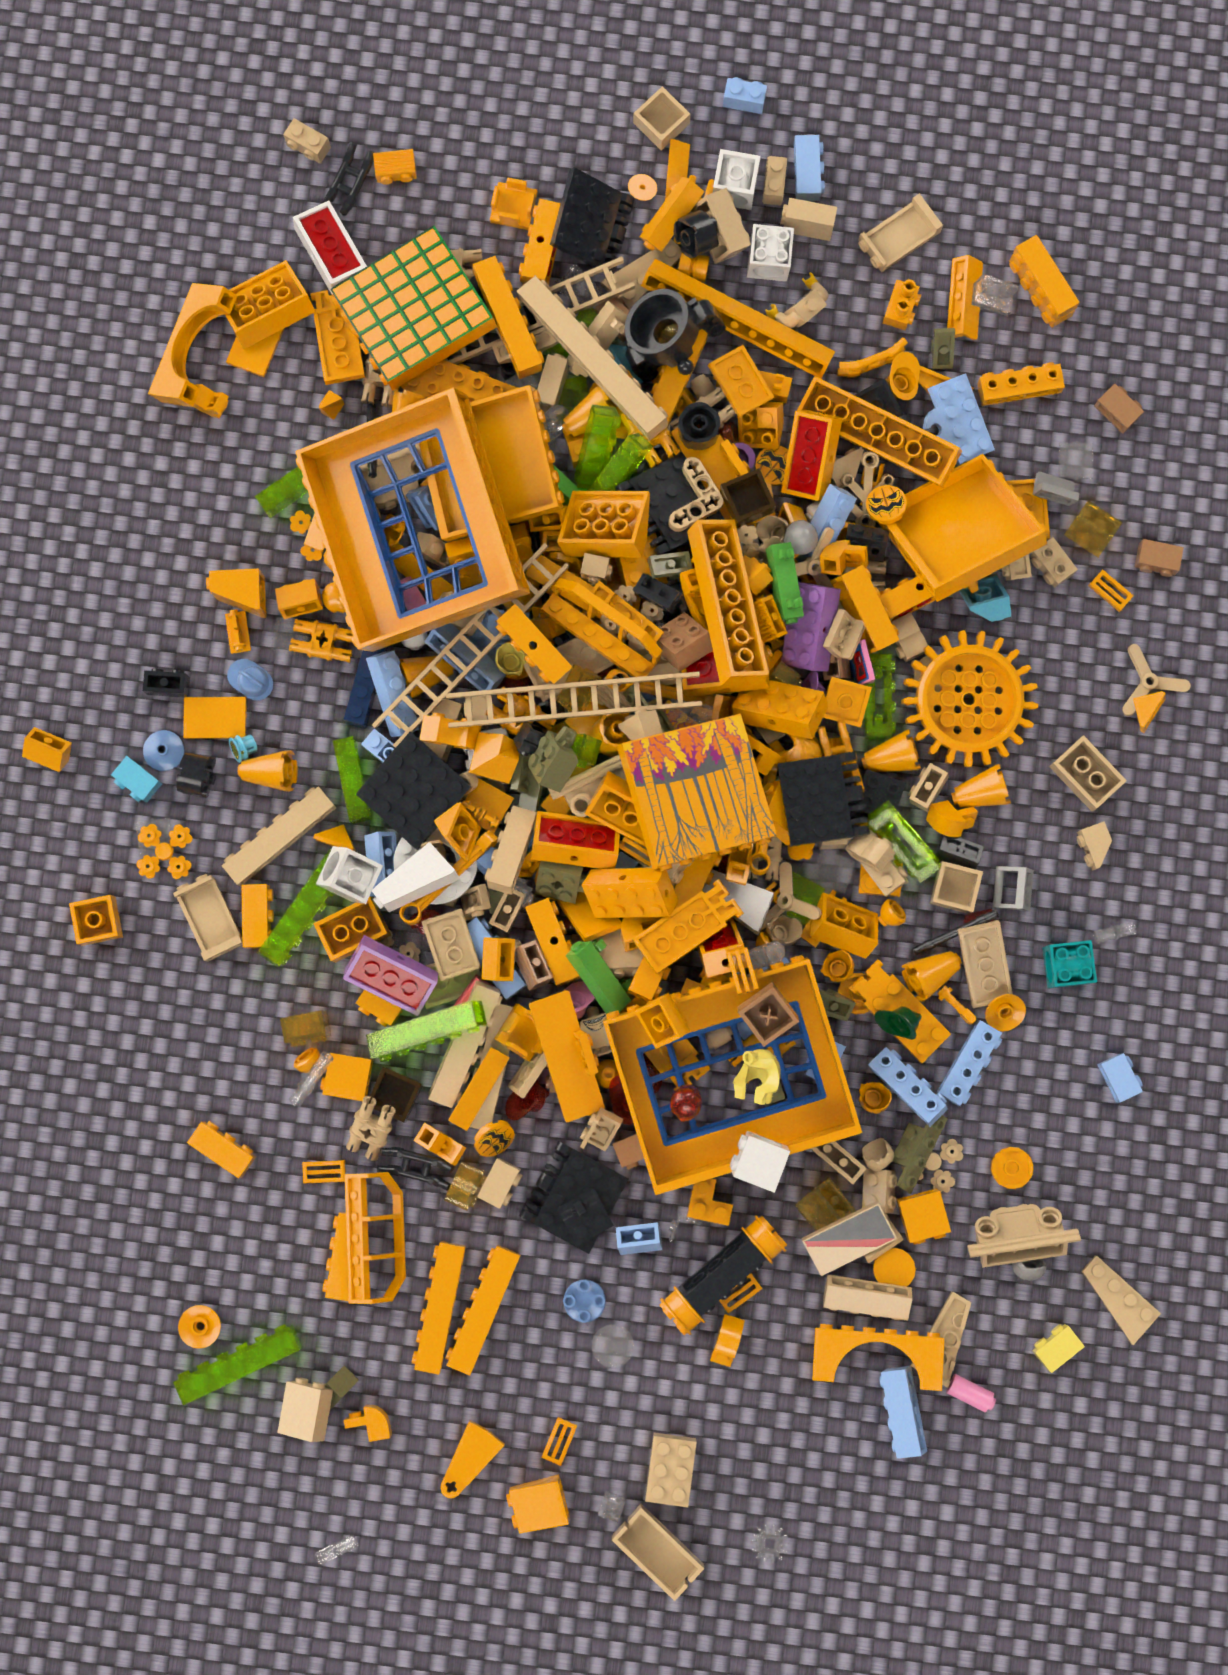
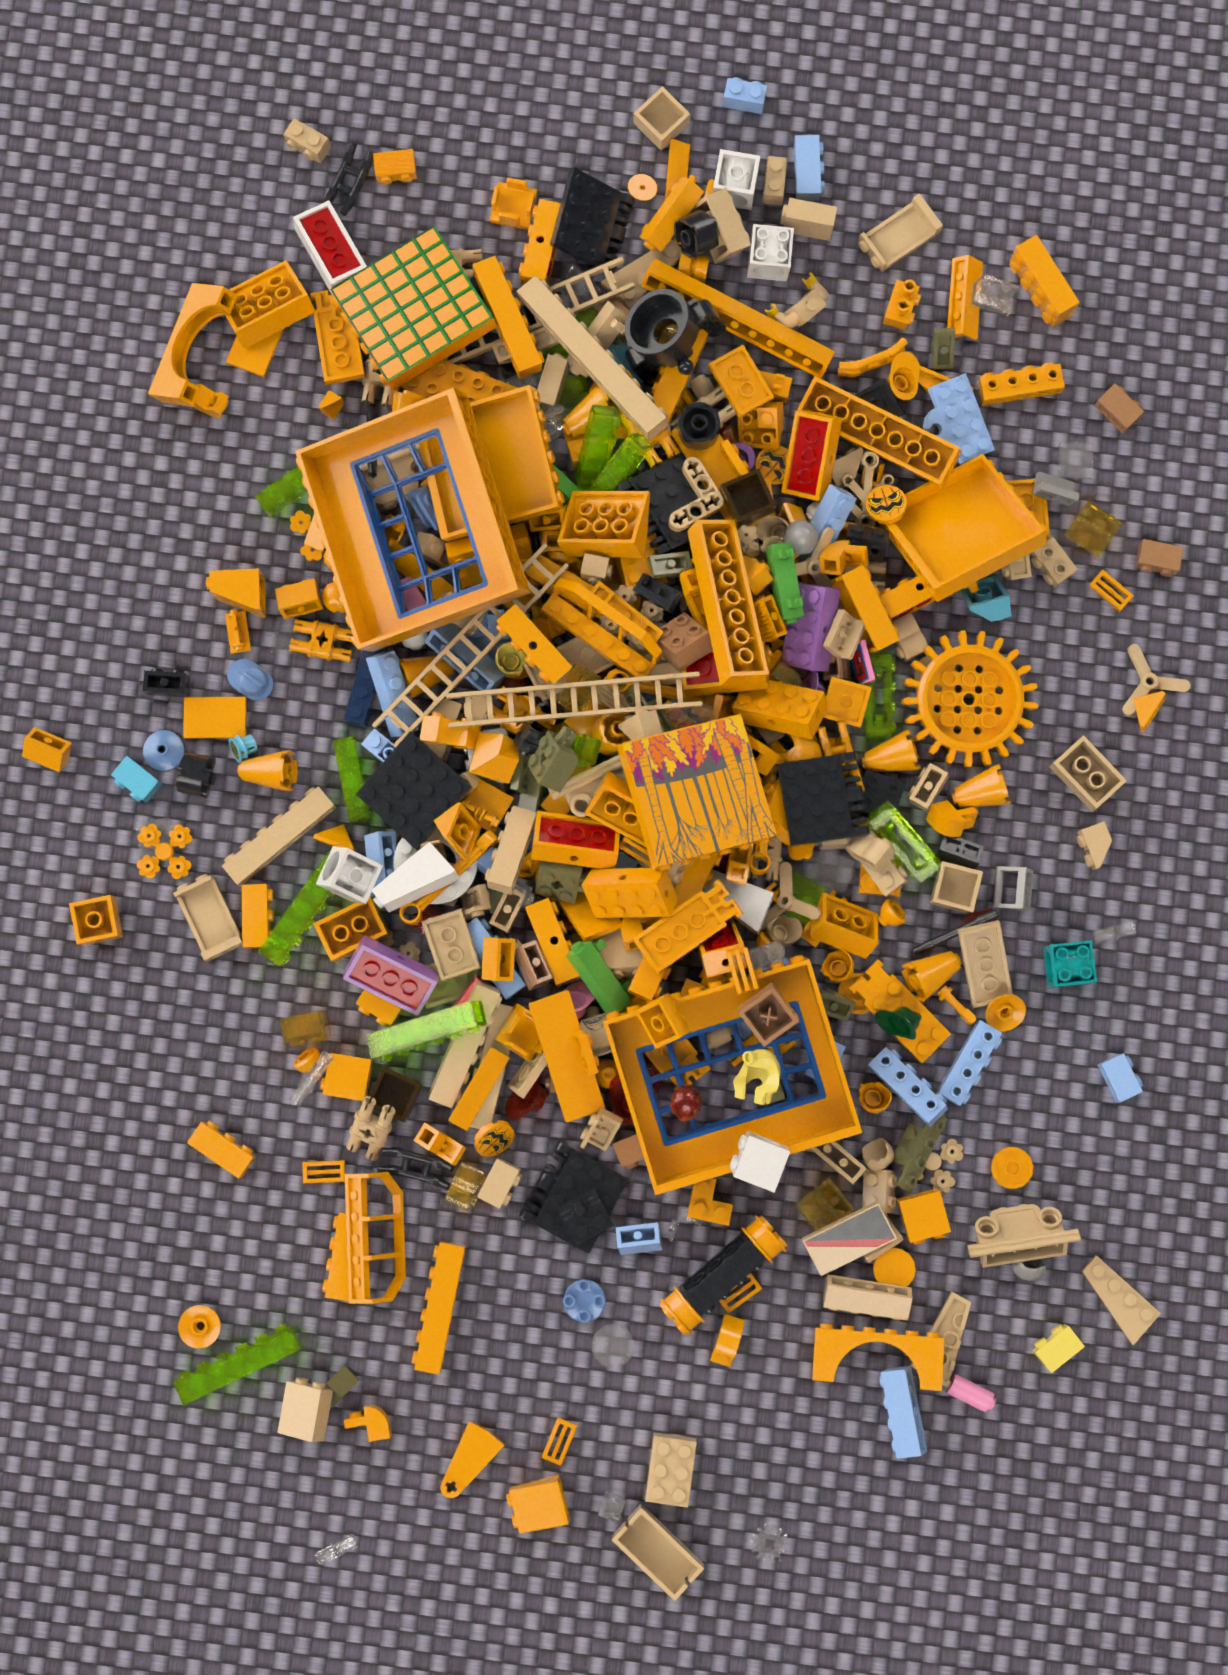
(483, 1309): light orange brick -> none

